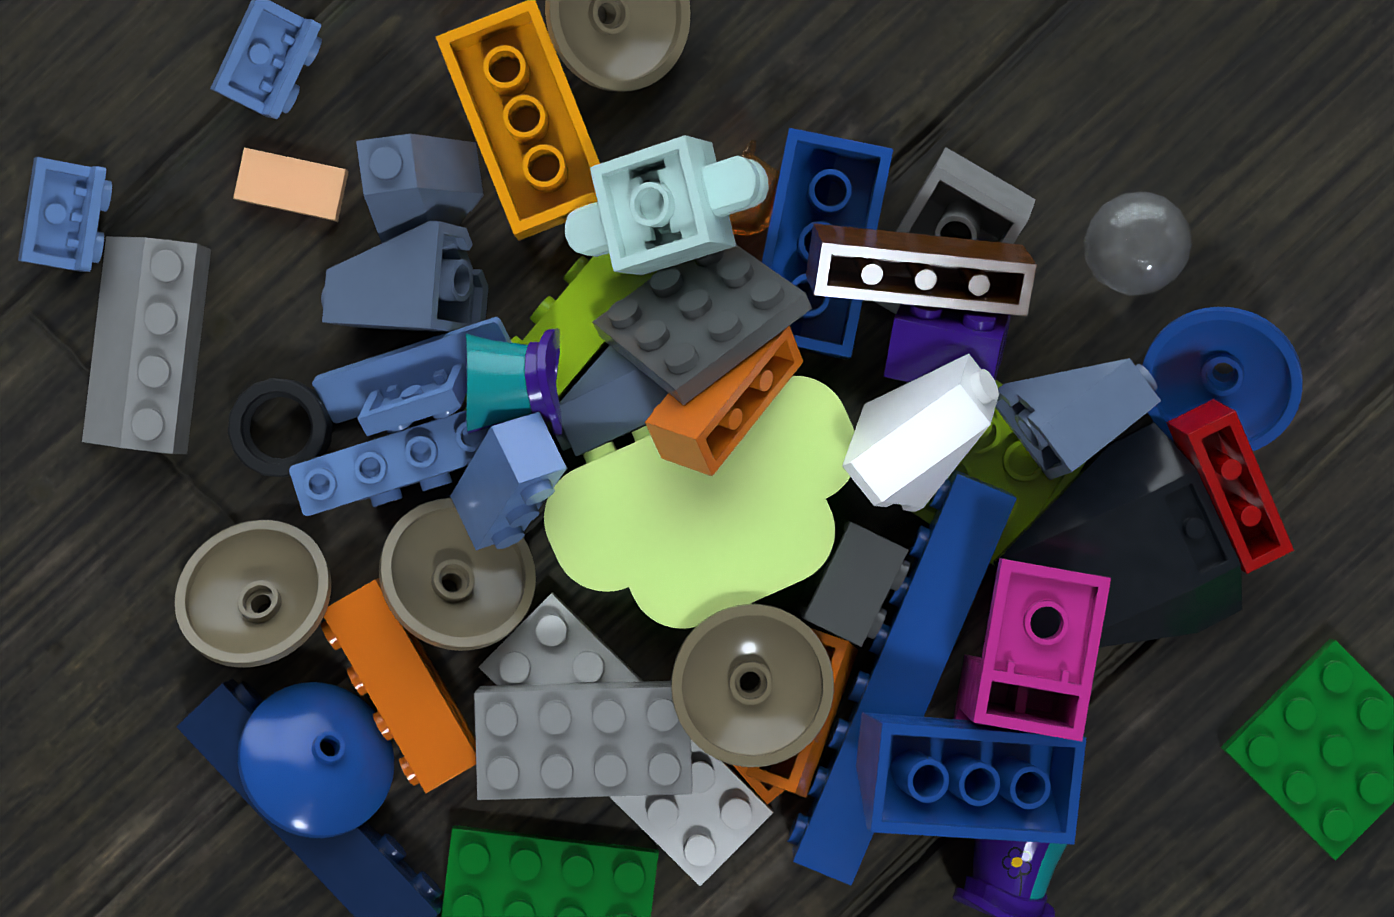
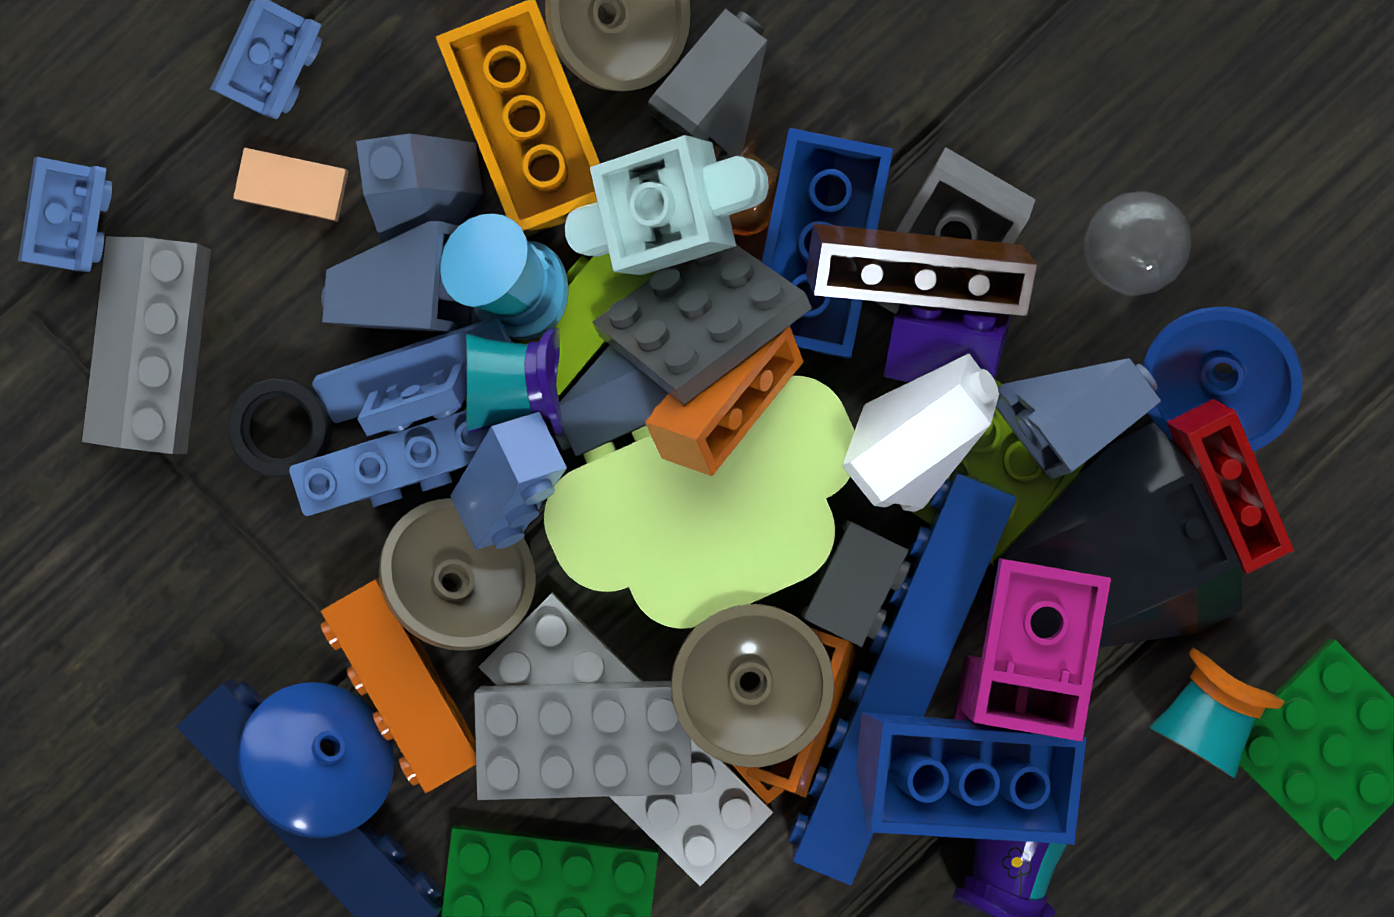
(239, 574): dark tan dish -> none
(505, 276): none -> medium azure hat
(715, 86): none -> dark grey slope
(1214, 714): none -> teal hat

